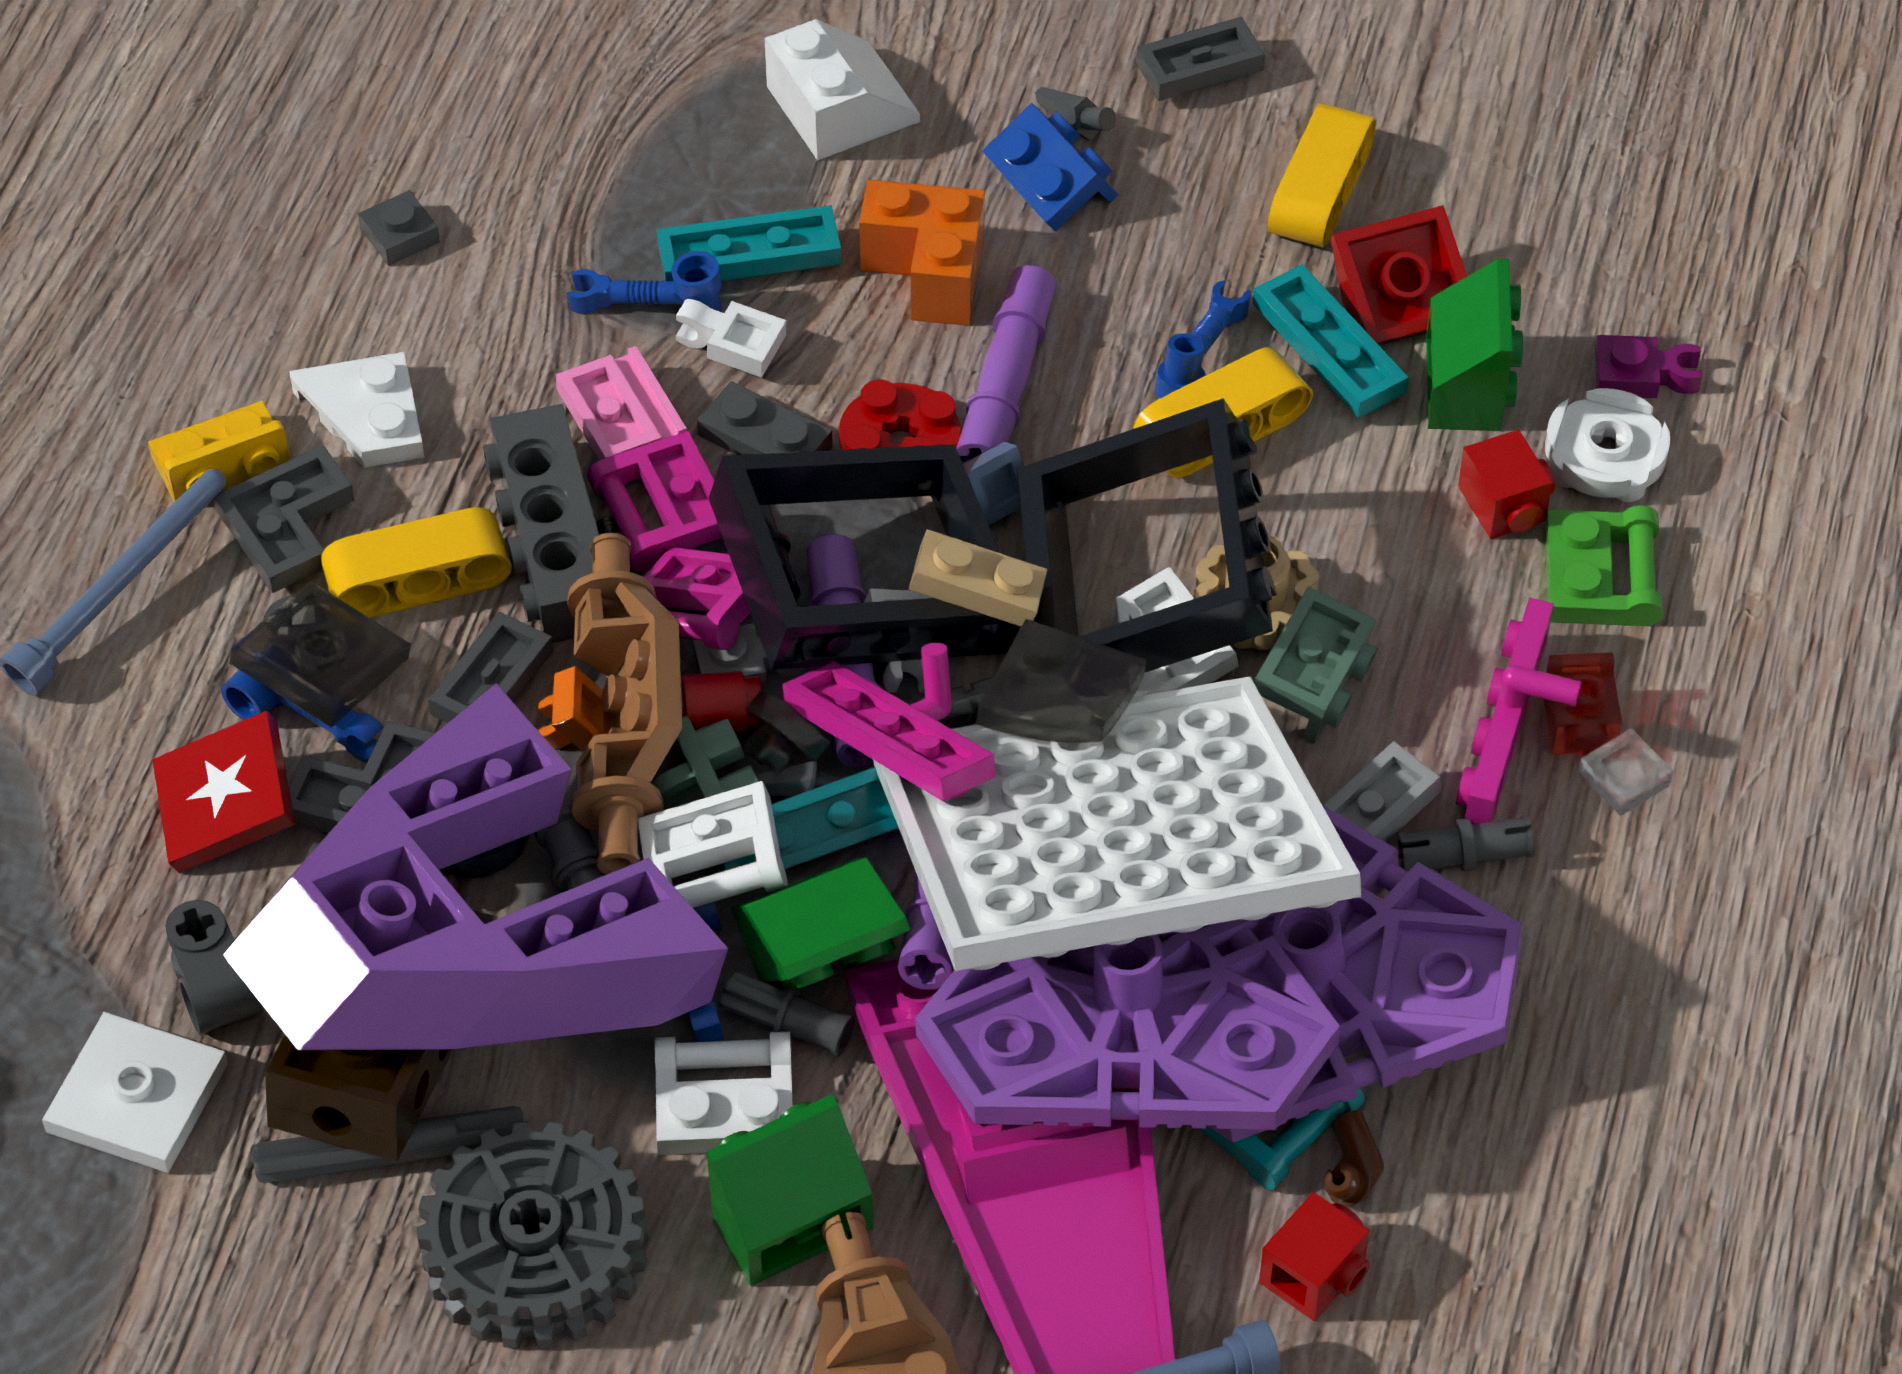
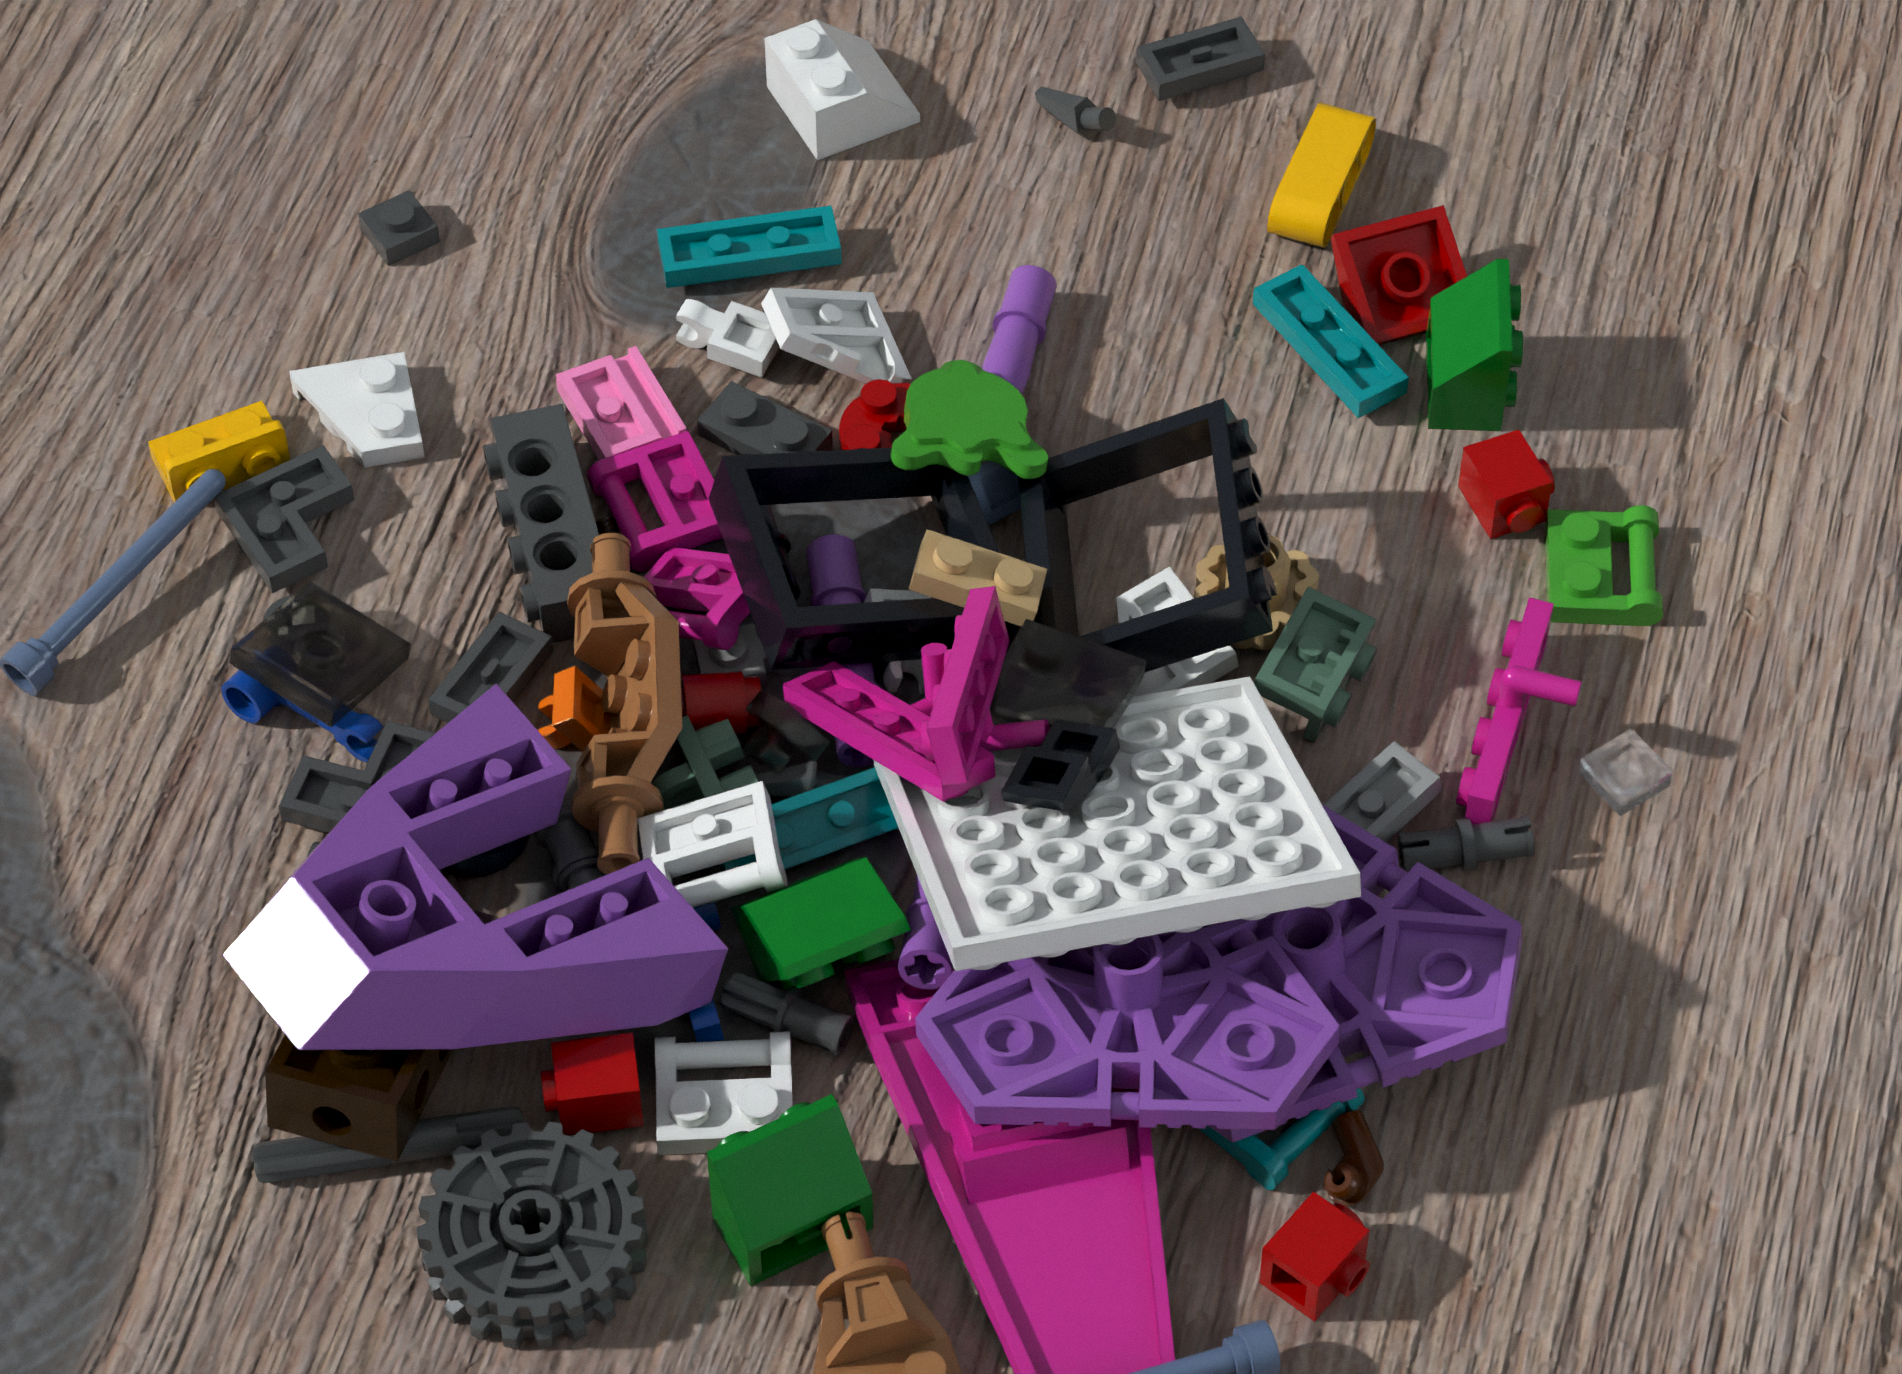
(135, 1092): white plate -> none
(206, 979): dark grey piece -> none
(223, 792): red tile -> none
(417, 562): yellow beam -> none
(594, 1084): none -> red brick
(693, 274): blue brick -> none
(836, 331): none -> white wing
(932, 237): orange brick -> none
(964, 696): none -> dark pink plate
(966, 418): none -> bright green tile
(1047, 167): blue bracket -> none
(1063, 767): none -> black slope
(1187, 351): blue brick -> none
(1255, 387): yellow beam -> none
(1597, 711): clear red brick -> none
(1602, 472): white plate -> none
(1640, 368): magenta plate -> none

